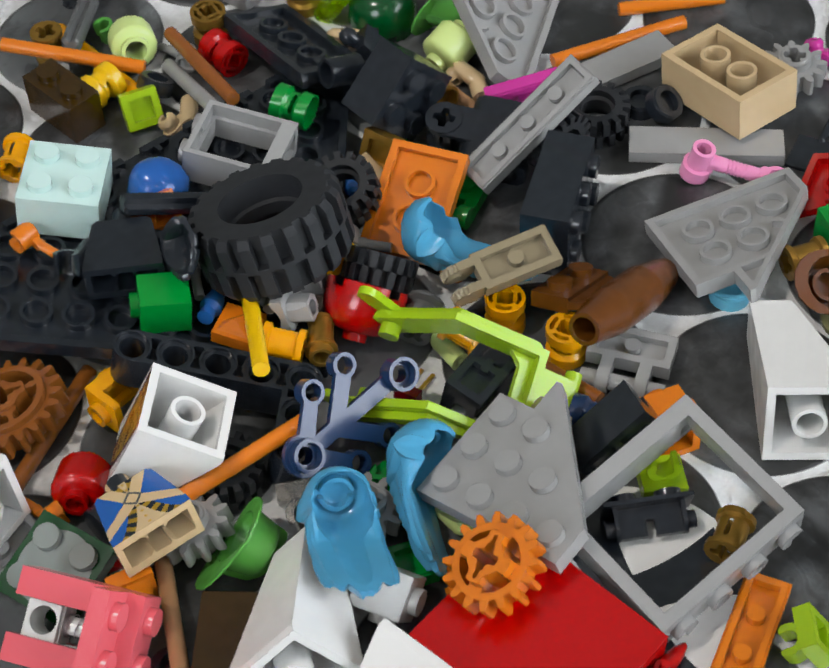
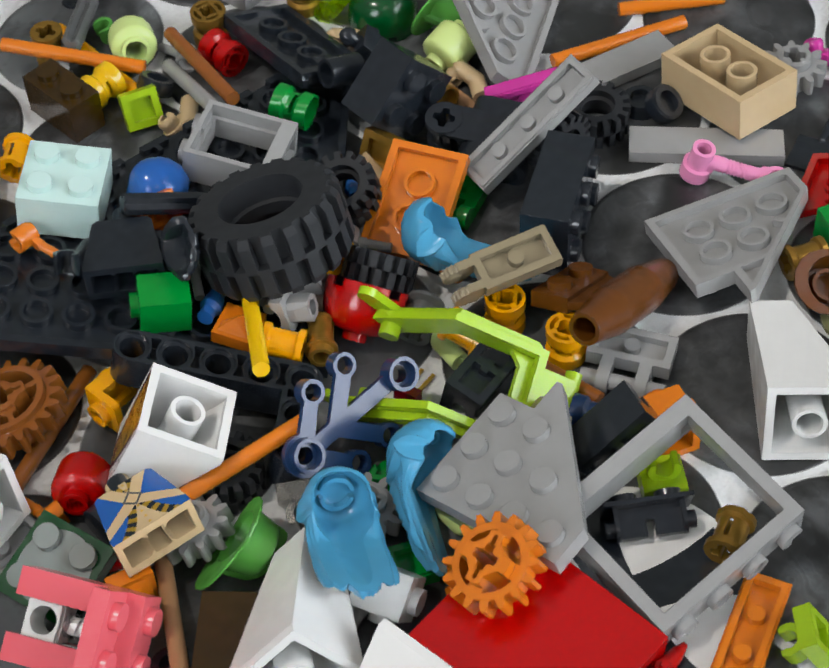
(729, 299): medium azure tile -> none

